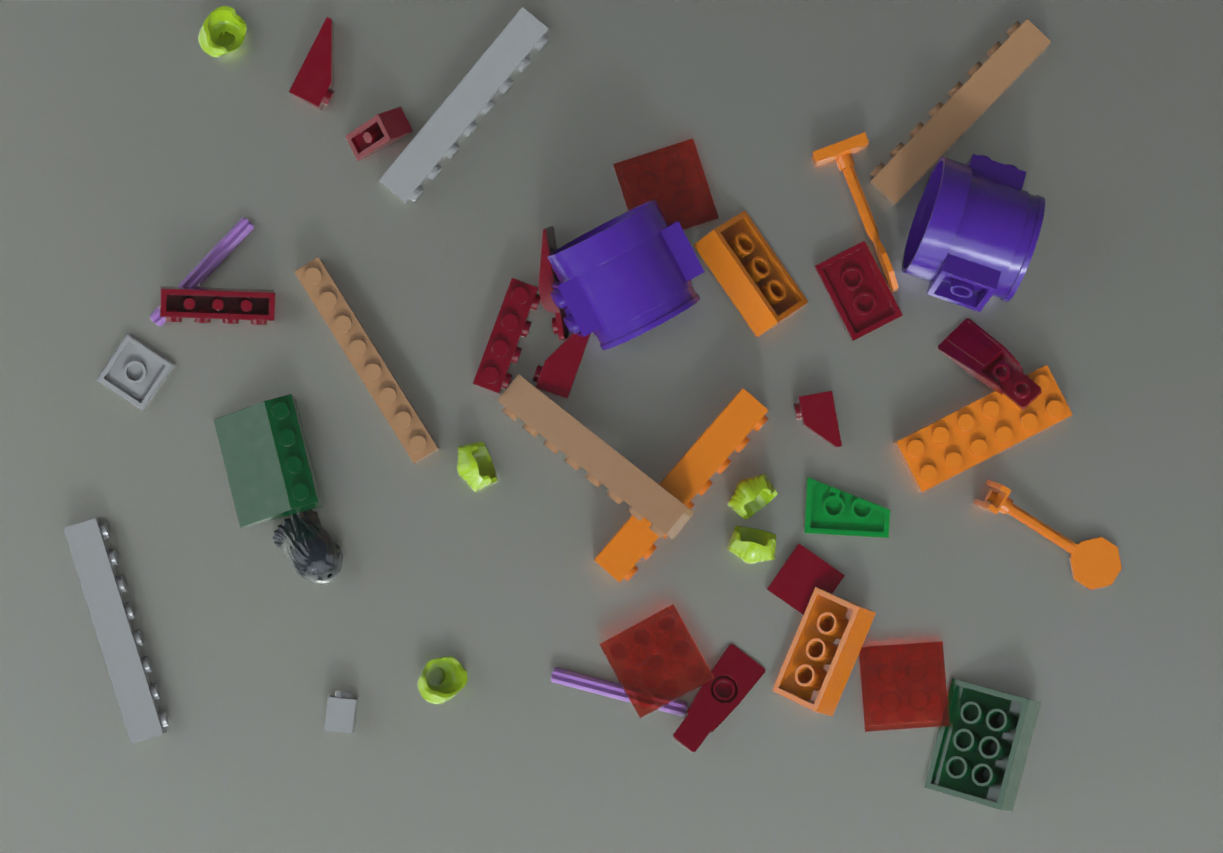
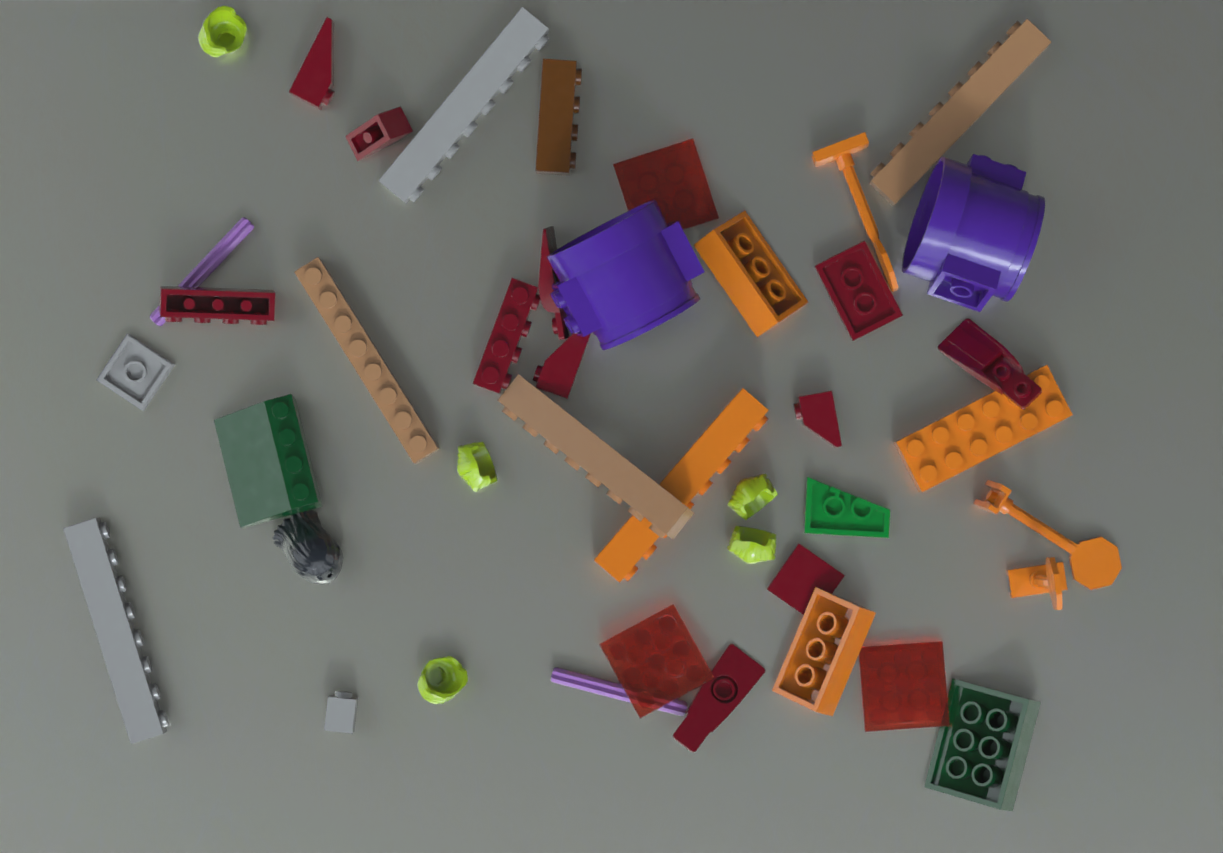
(556, 117): none -> reddish brown brick
(1038, 580): none -> orange piece

